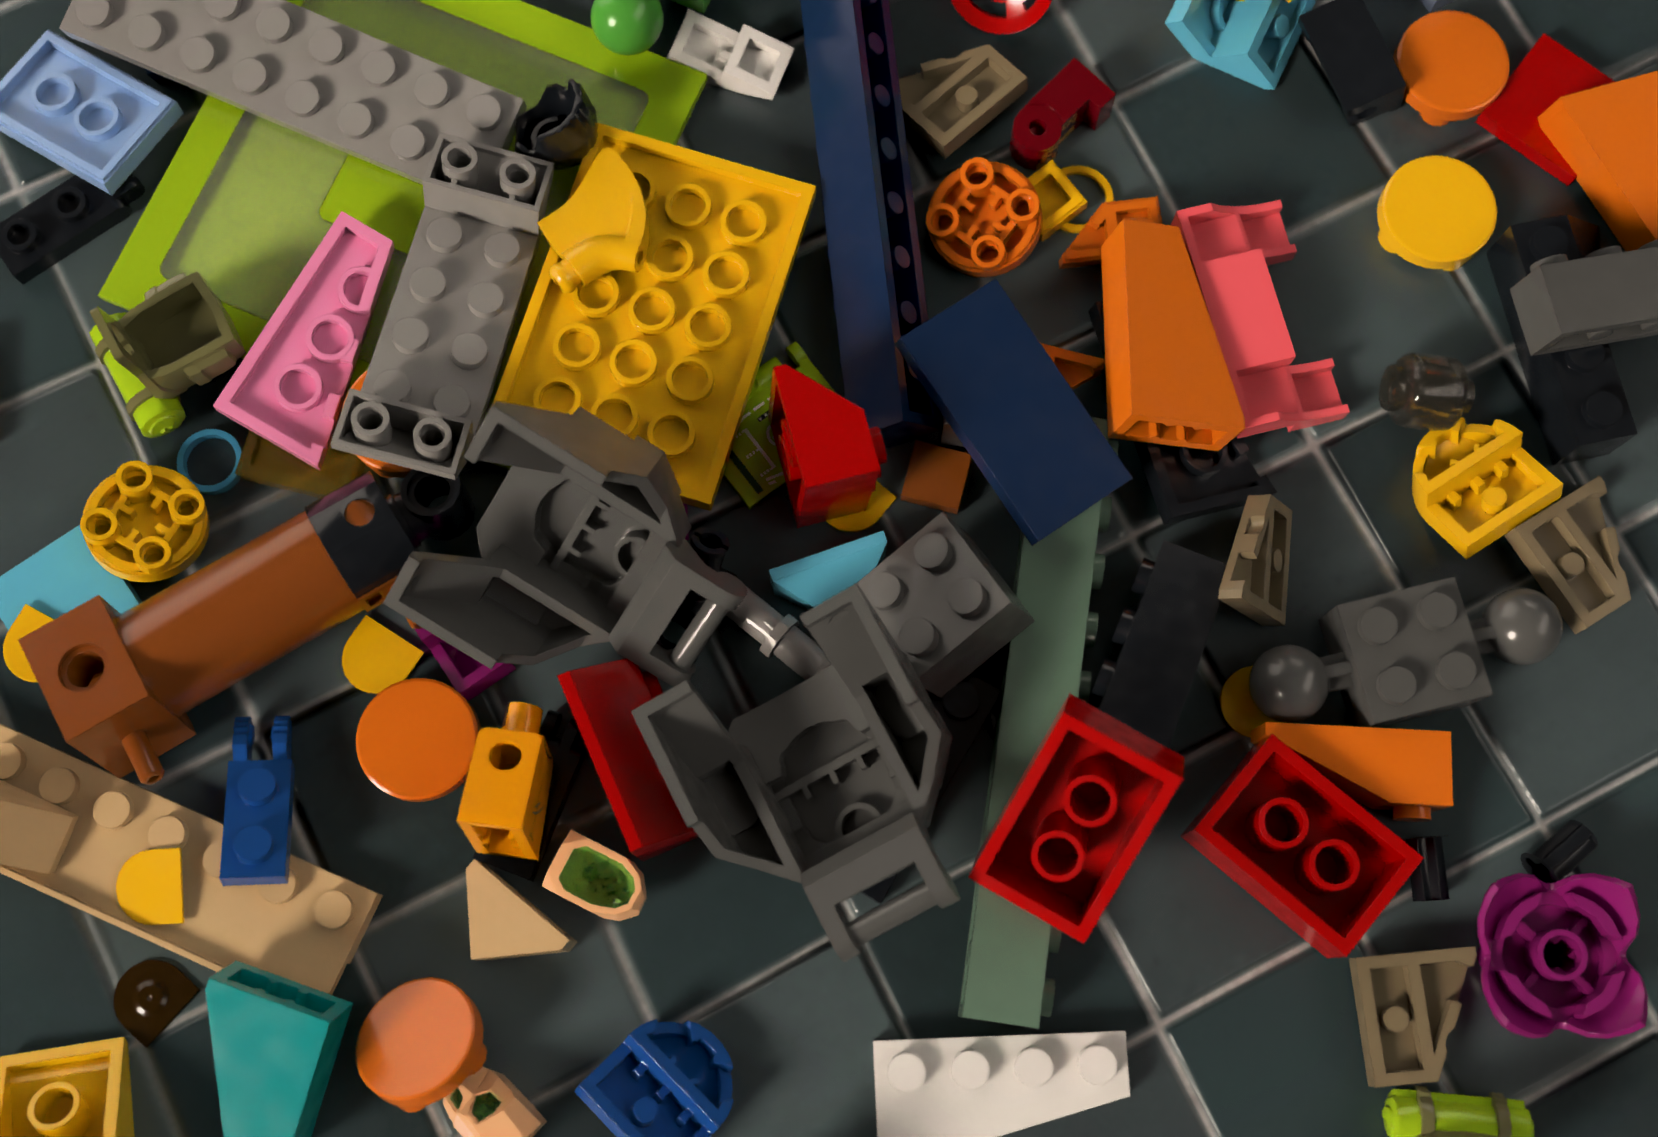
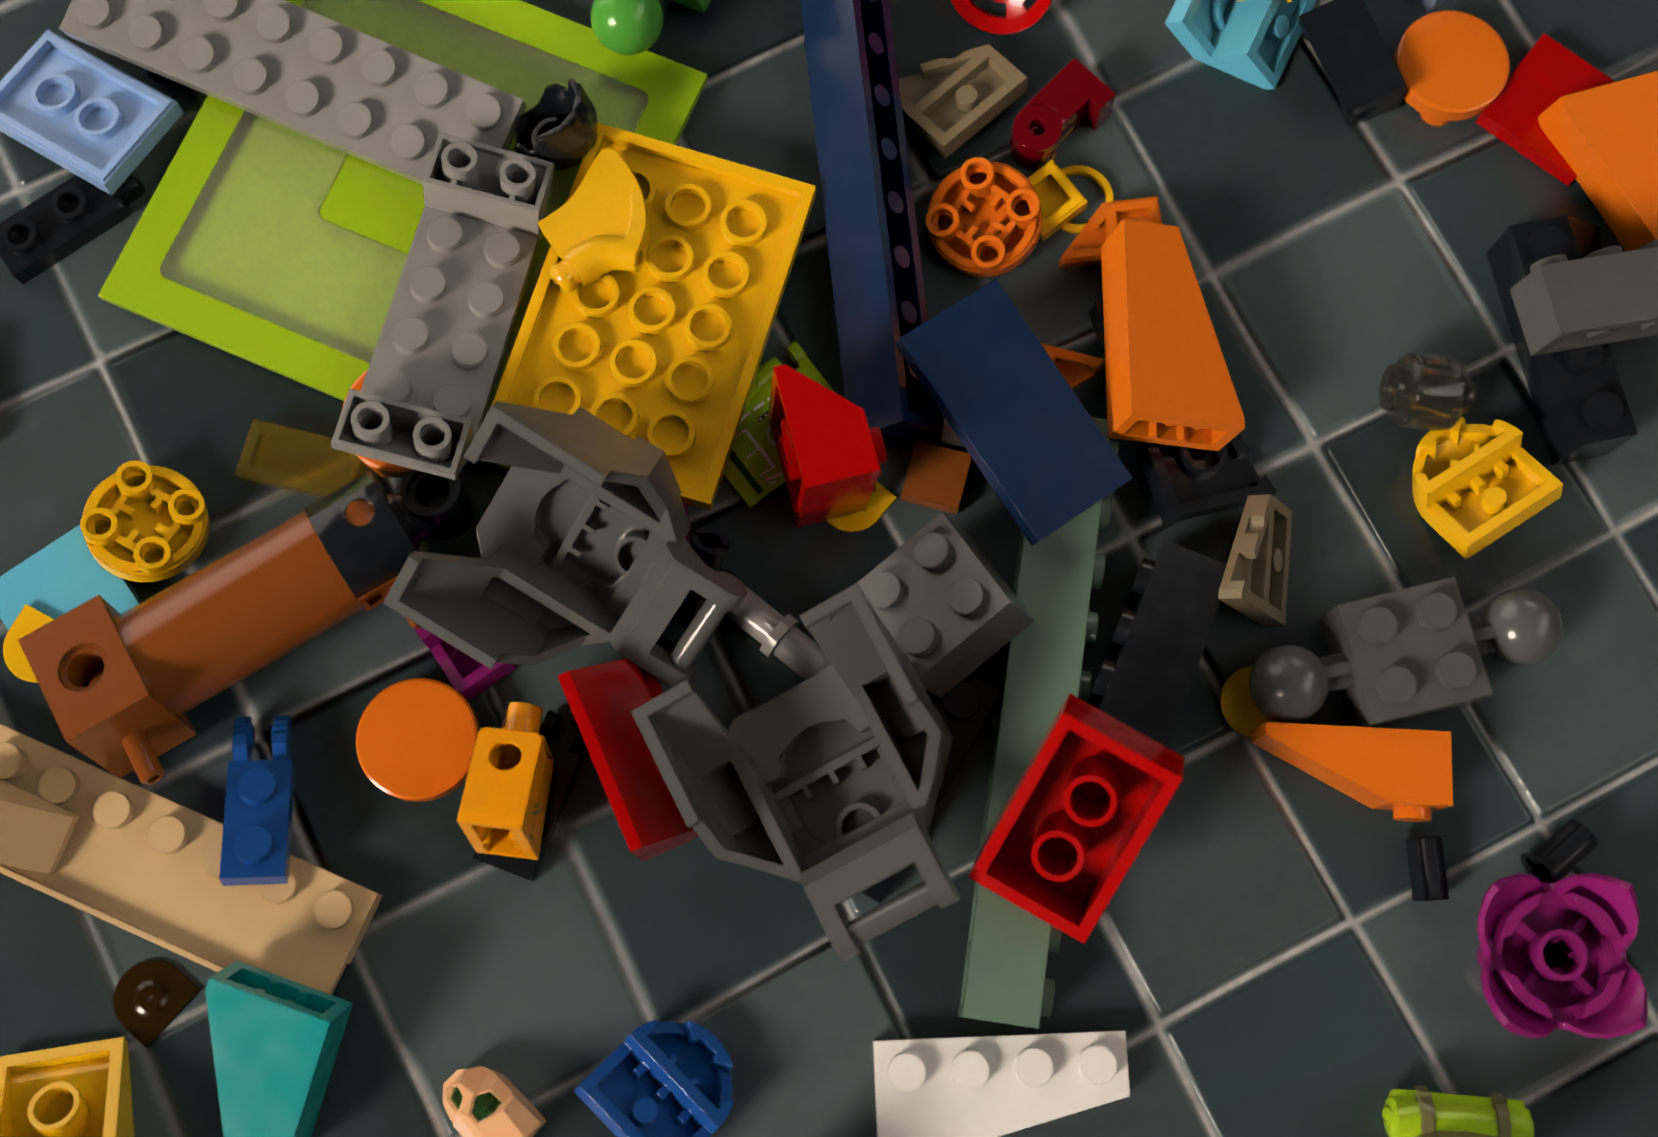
(152, 887): yellow piece -> none
(165, 348): olive piece -> none
(193, 441): dark azure piece -> none
(308, 350): bright pink wing -> none
(377, 657): yellow piece -> none
(420, 1043): orange tile -> none
(505, 921): tan slope -> none
(596, 879): rock -> none
(732, 60): white slope -> none
(828, 572): medium azure slope -> none
(1230, 261): coral bracket -> none
(1302, 847): red brick -> none
(1407, 1011): dark tan wing -> none
(1436, 212): yellow tile -> none
(1574, 556): dark tan wing -> none

